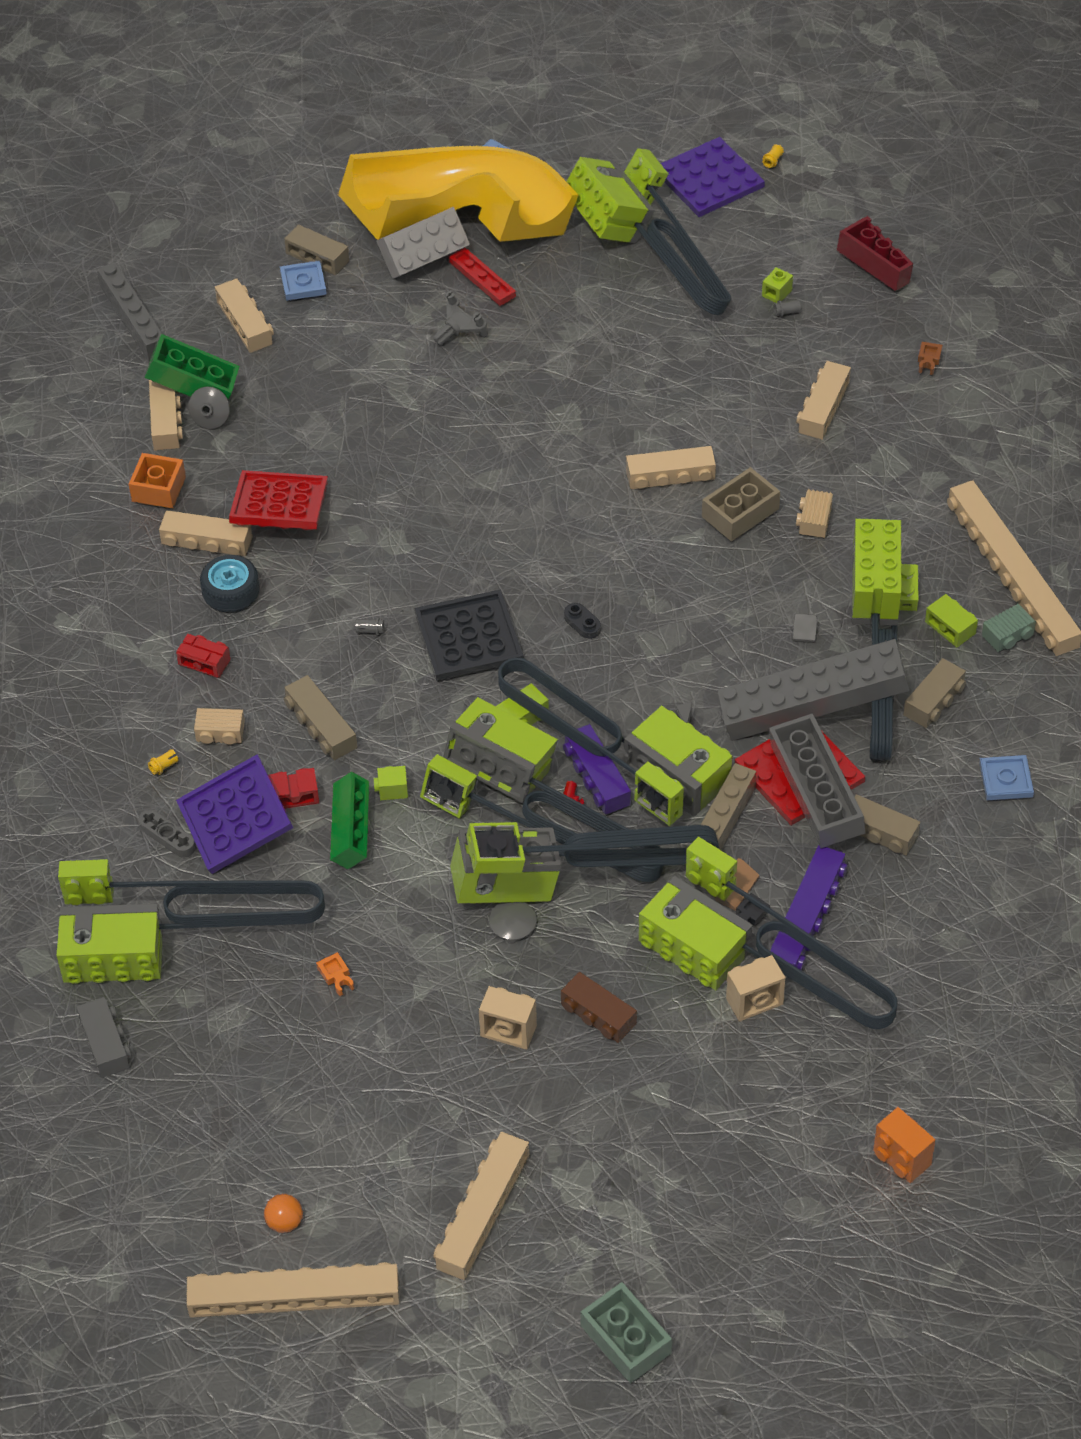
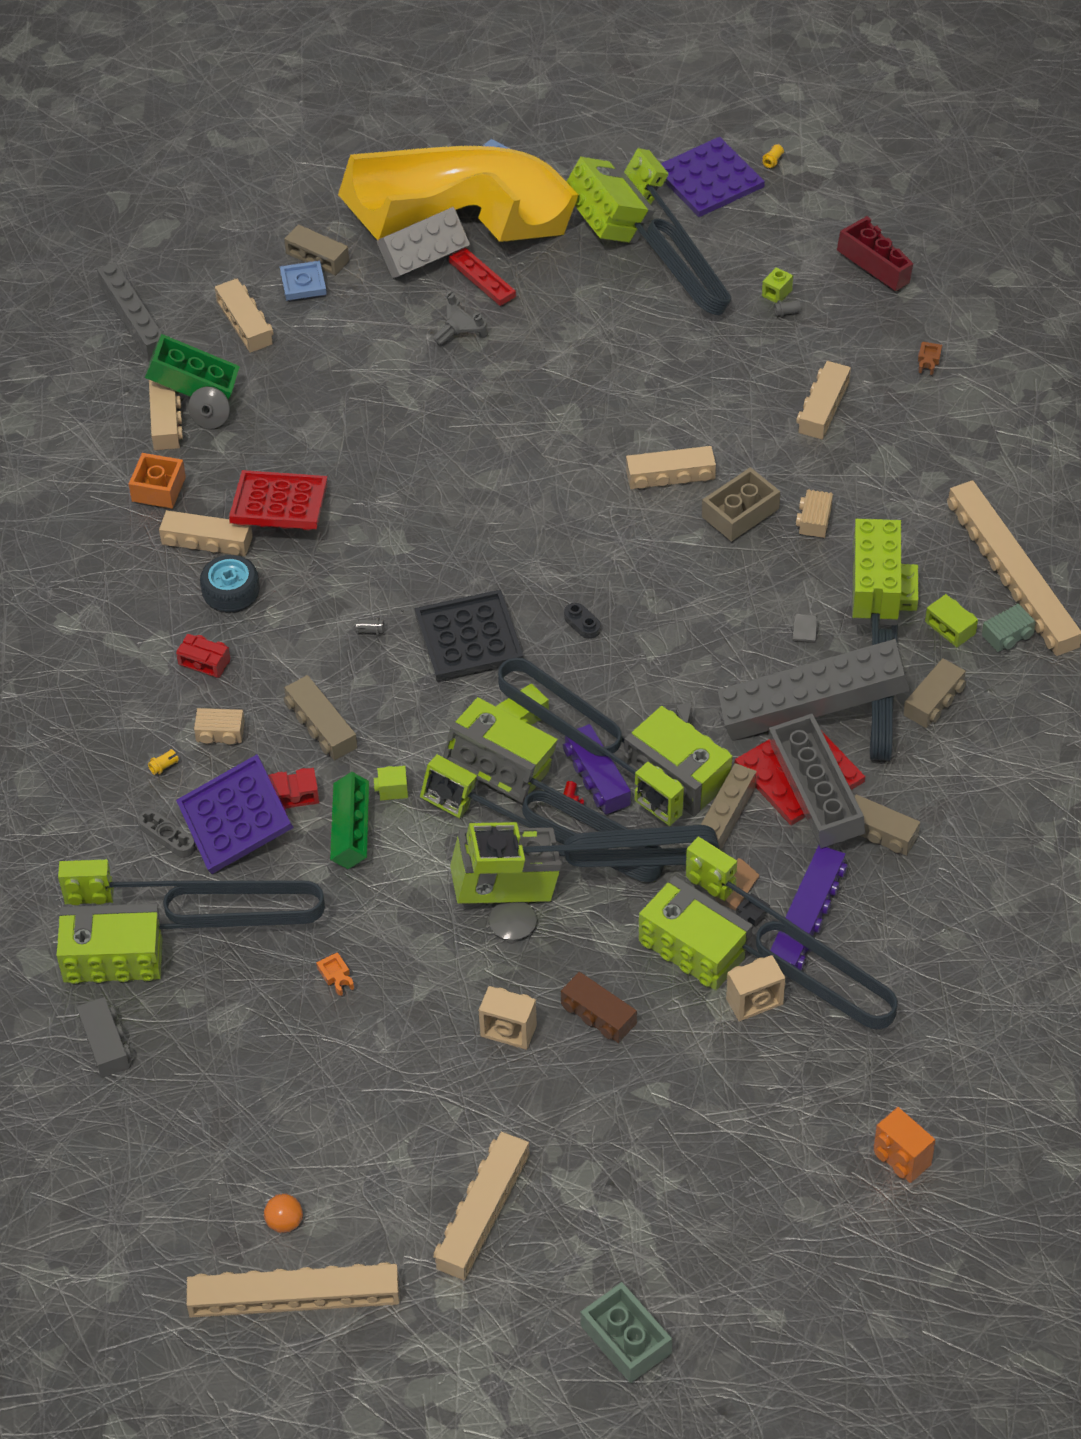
(1006, 777): medium blue plate -> none

